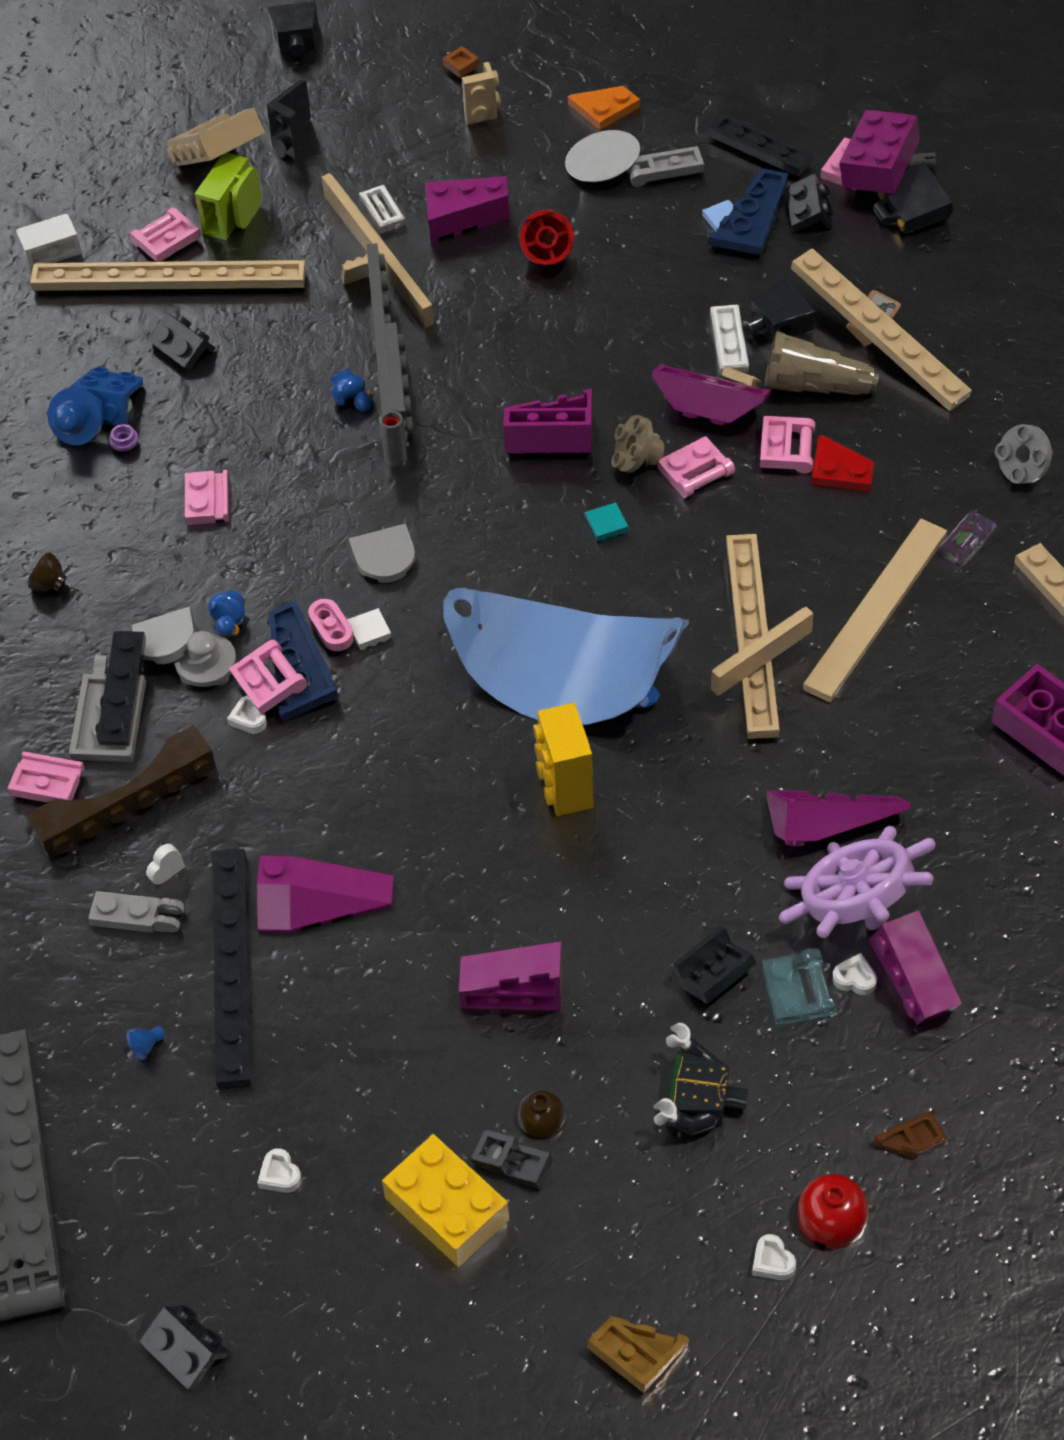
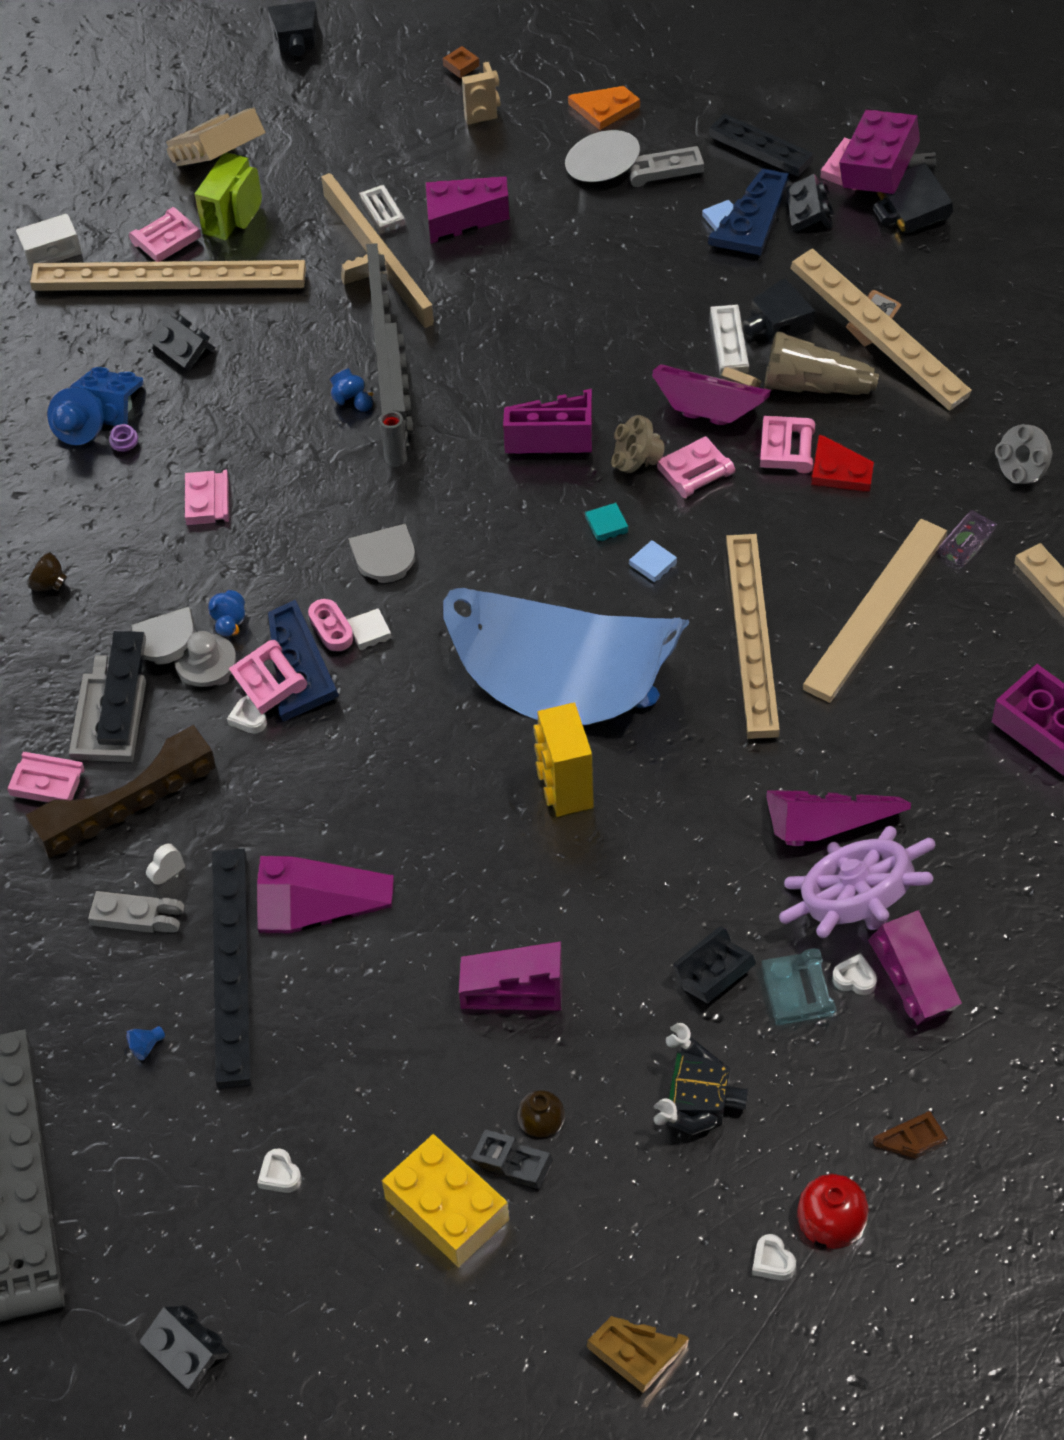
(287, 115): black bracket -> none
(546, 238): red cylinder -> none
(653, 561): none -> light blue piece
(761, 651): tan tile -> none

